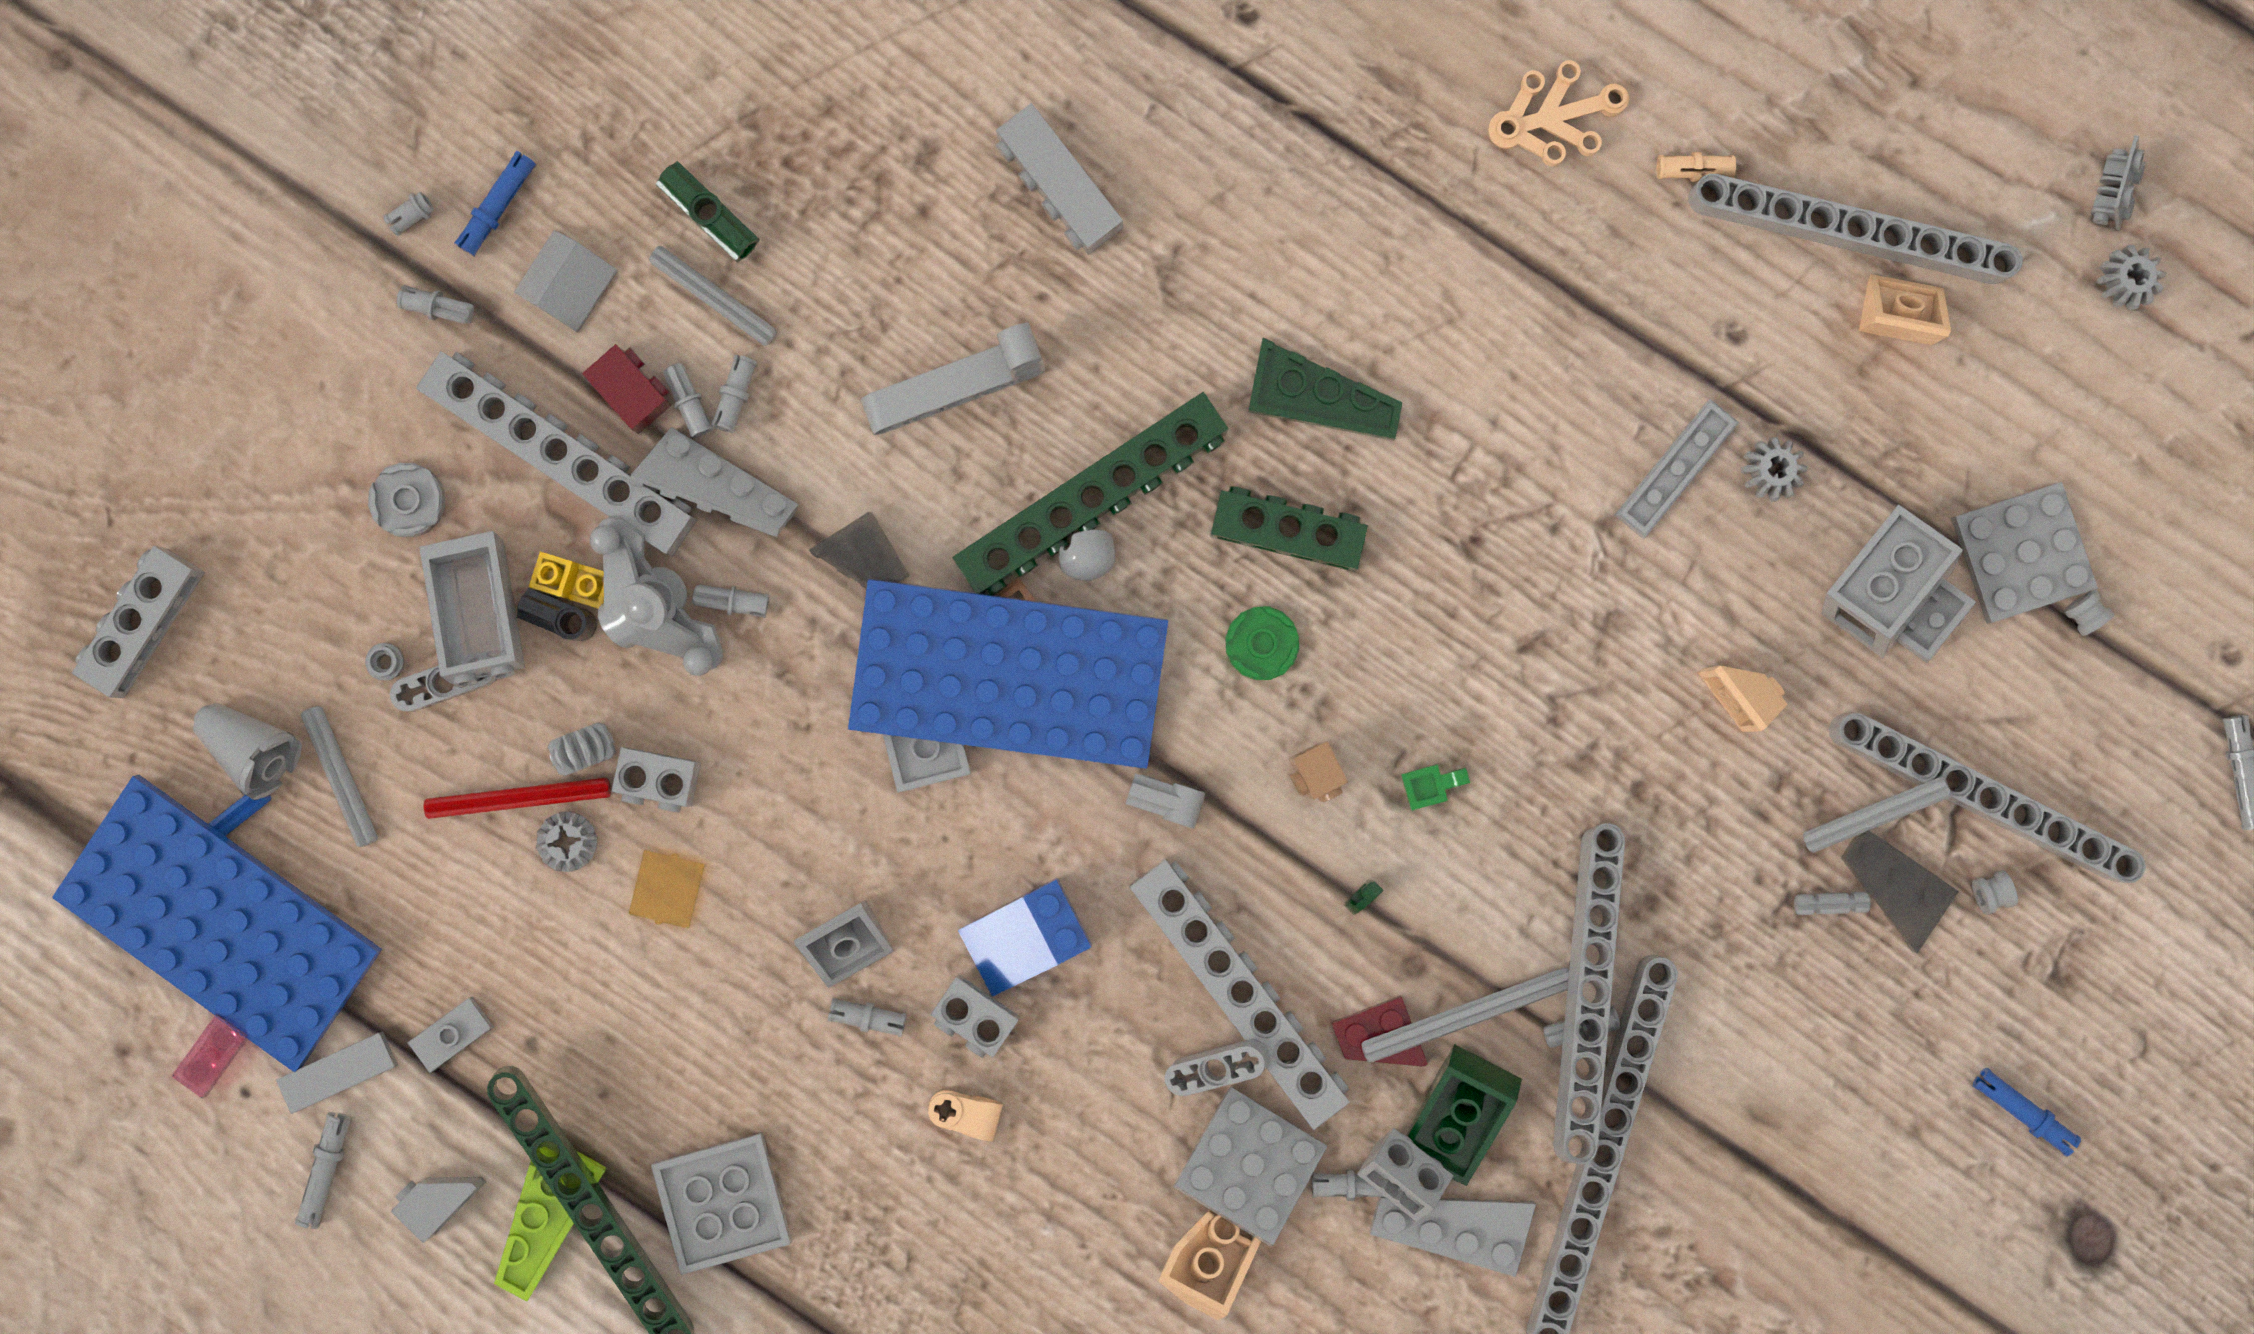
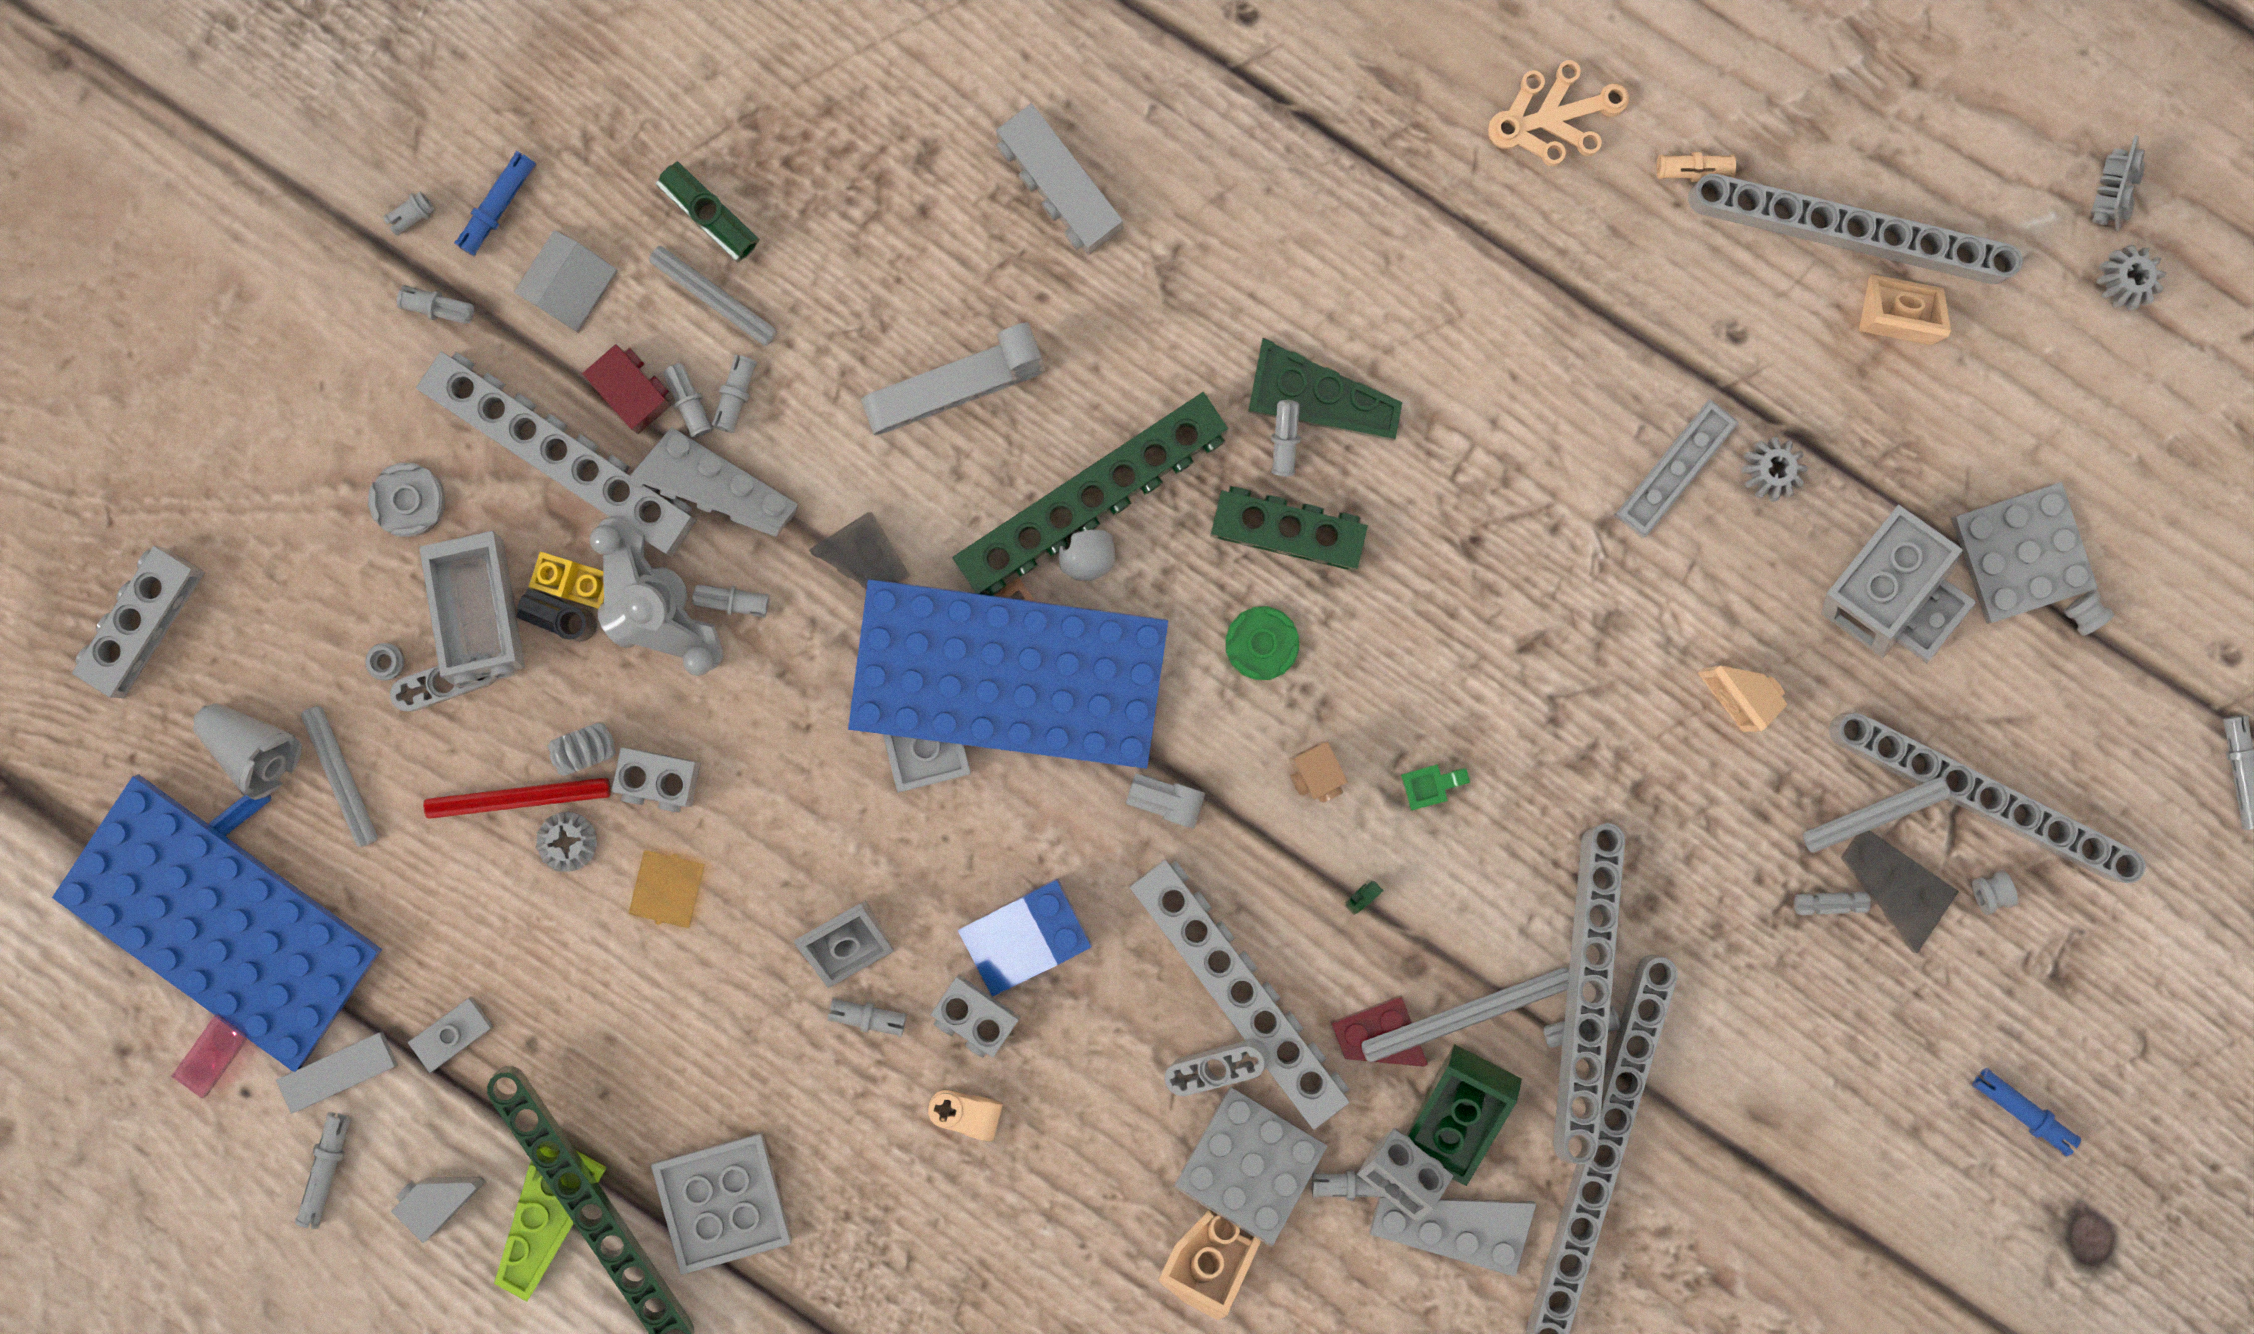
(1285, 438): none -> light grey axle

